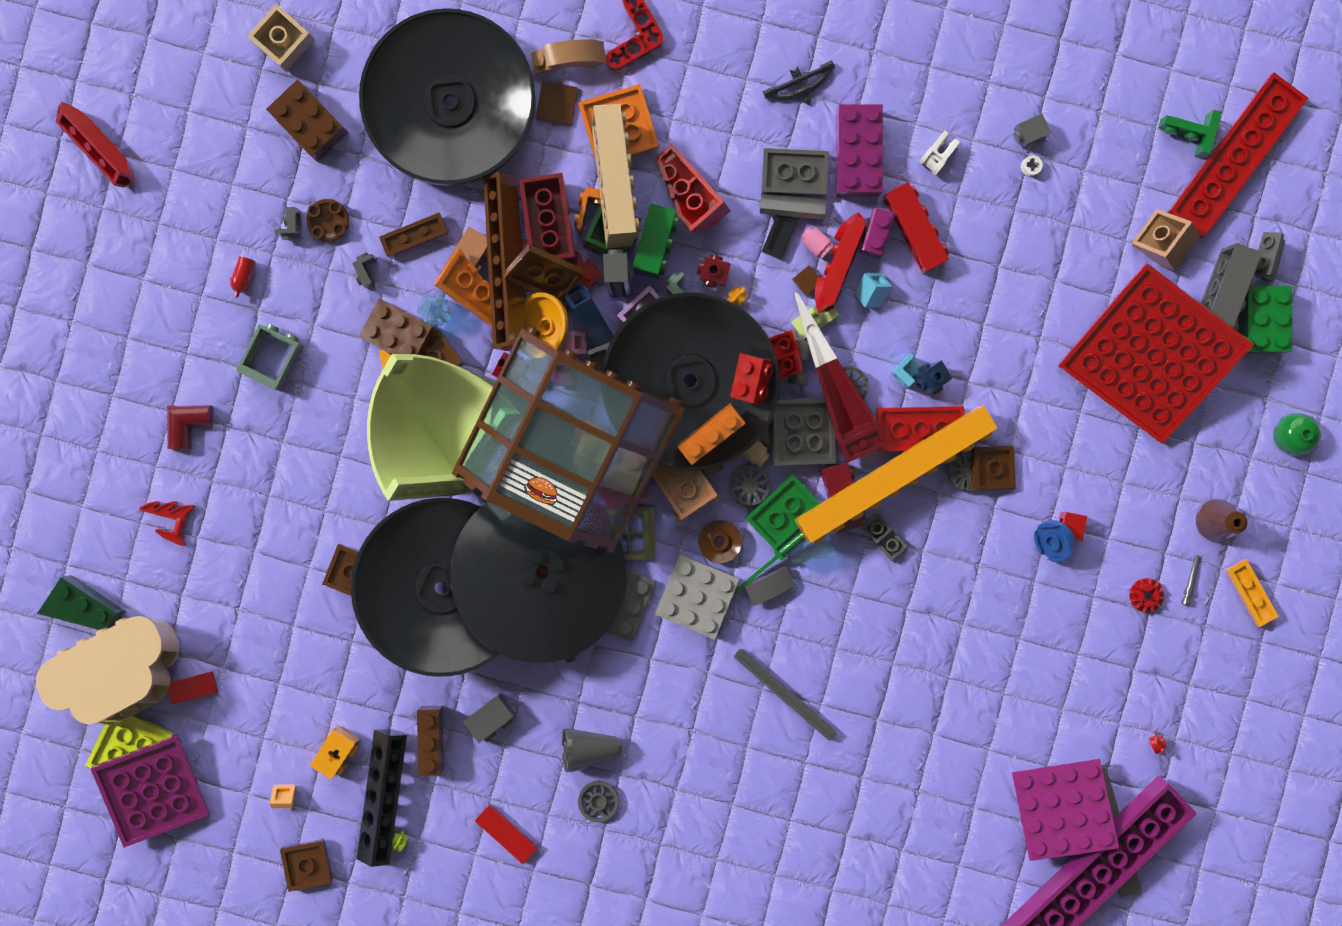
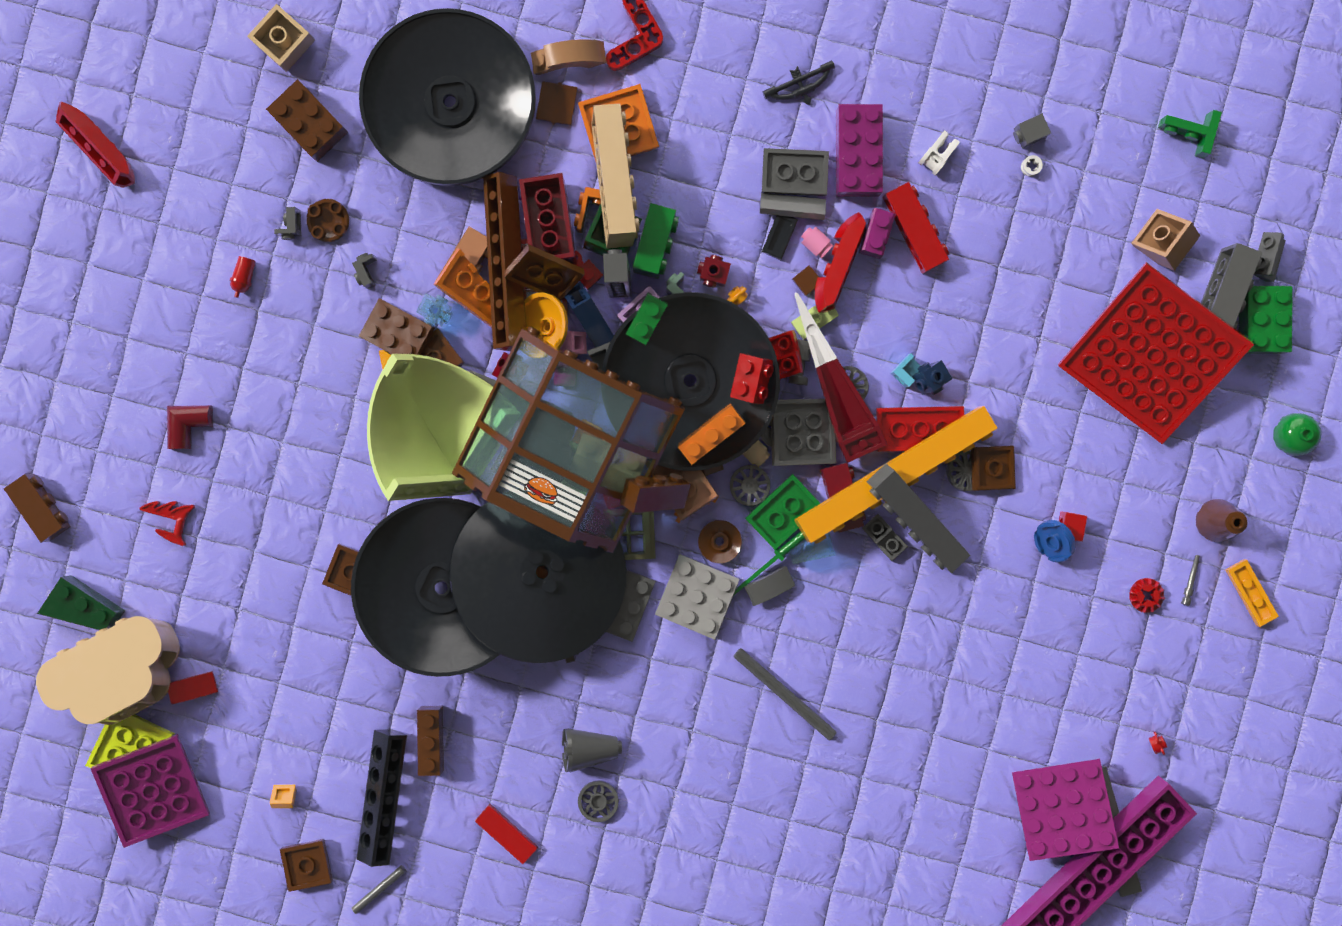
(37, 507): none -> reddish brown brick
(245, 364): sand green window -> none
(326, 762): light orange brick -> none
(378, 889): none -> dark grey bar
(399, 841): lime plate -> none
(413, 235): reddish brown plate -> none
(489, 718): dark grey brick -> none
(646, 318): none -> green brick
(655, 493): none -> reddish brown brick
(692, 196): red wedge -> none
(872, 290): medium azure panel -> none
(918, 518): none -> dark grey brick
(1238, 153): red plate -> none

